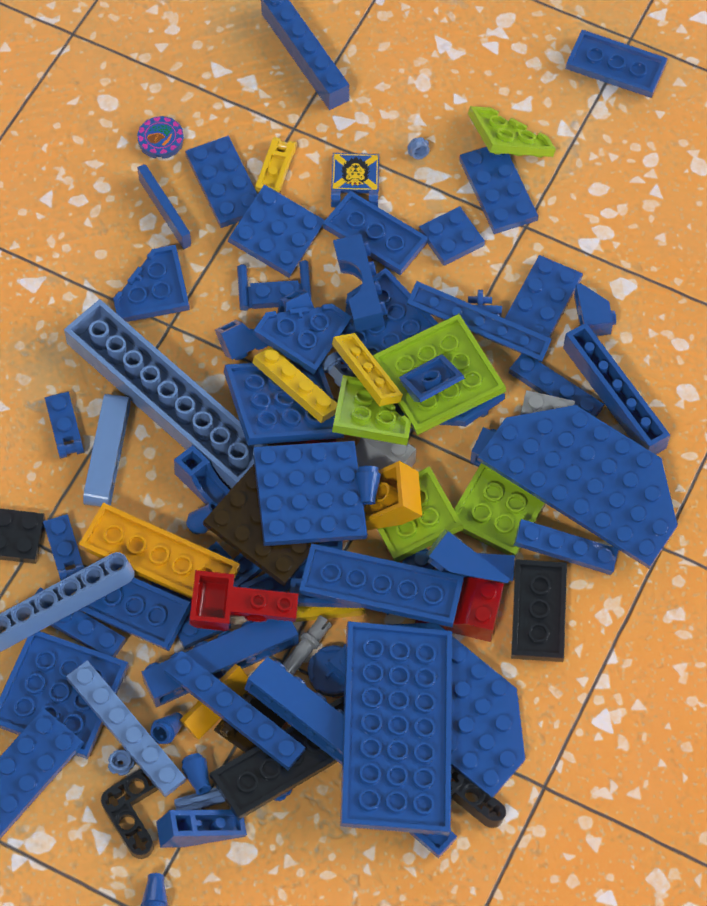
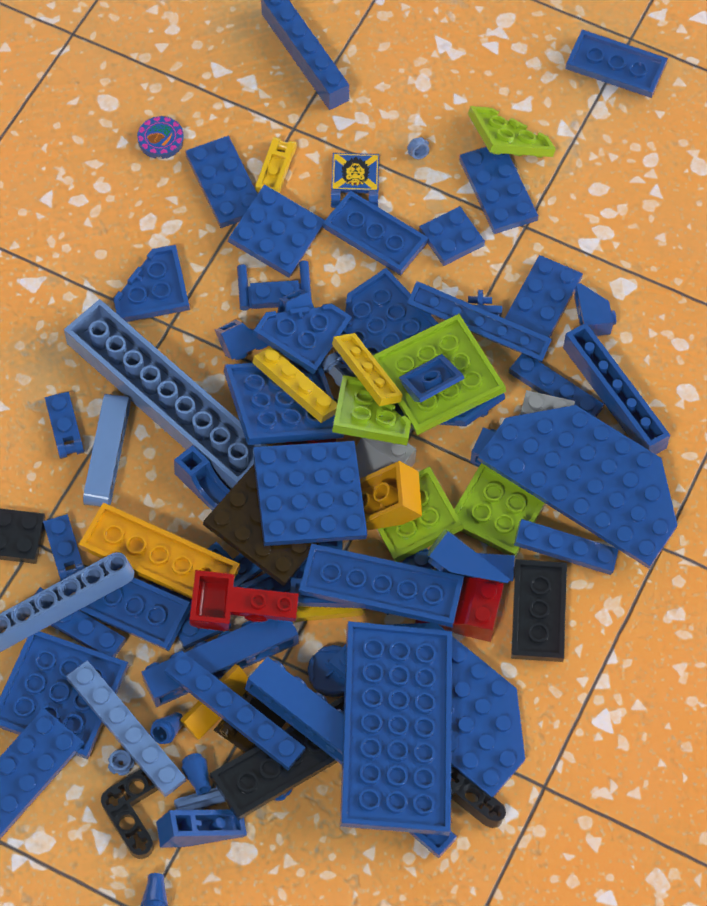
(164, 206): blue tile -> none
(196, 518): blue cone -> none
(307, 643): light grey pin -> none
(365, 304): blue arch -> none
(368, 482): blue cone -> none

